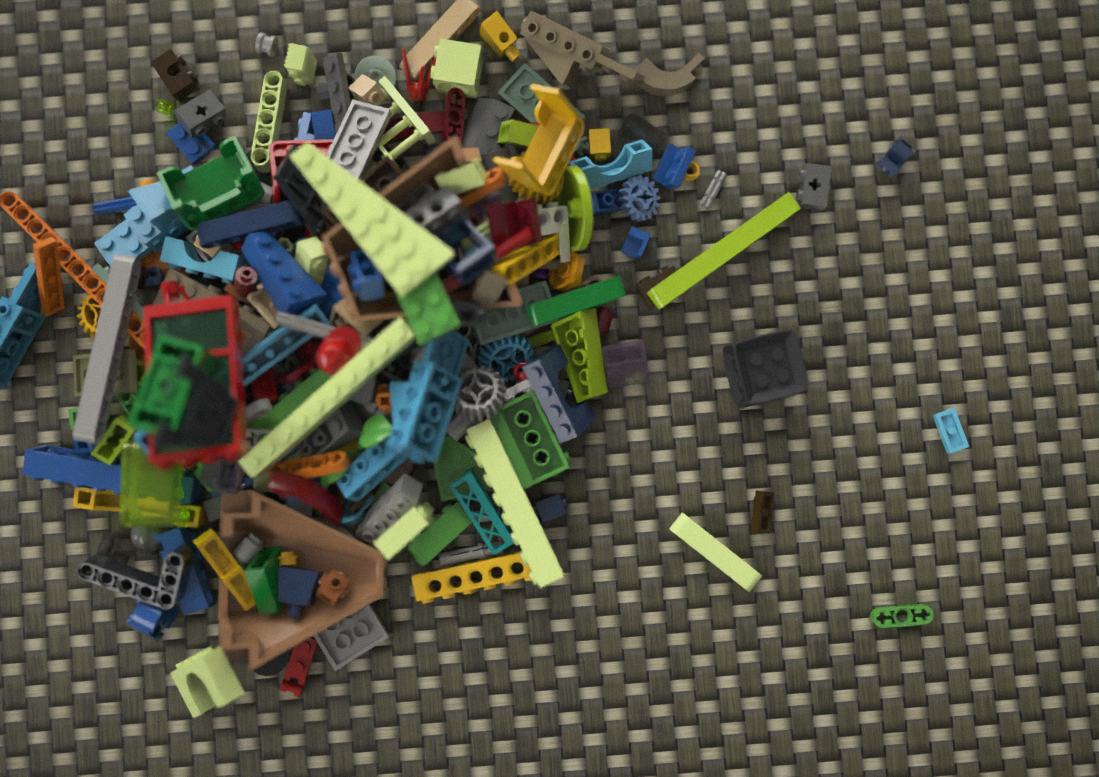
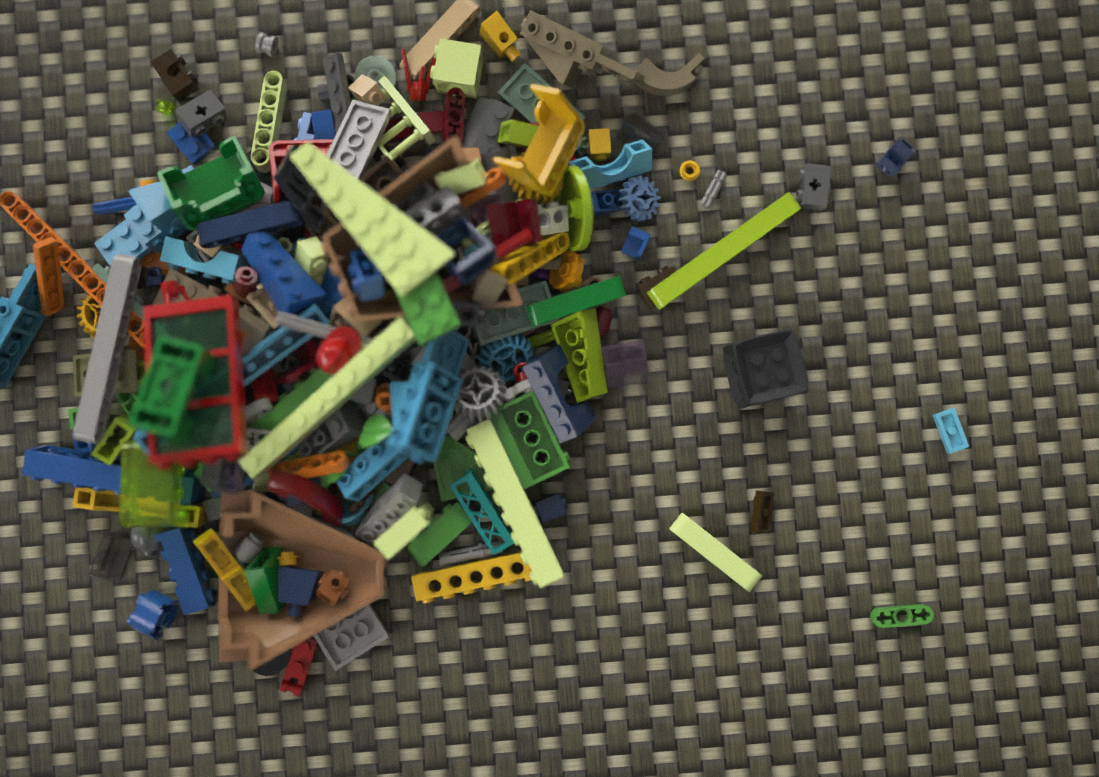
(138, 584): black beam -> none
(206, 681): yellowish green arch -> none
(207, 414): black wing -> none
(300, 64): yellowish green brick -> none
(564, 243): white sticker -> none
(673, 166): blue bracket -> none

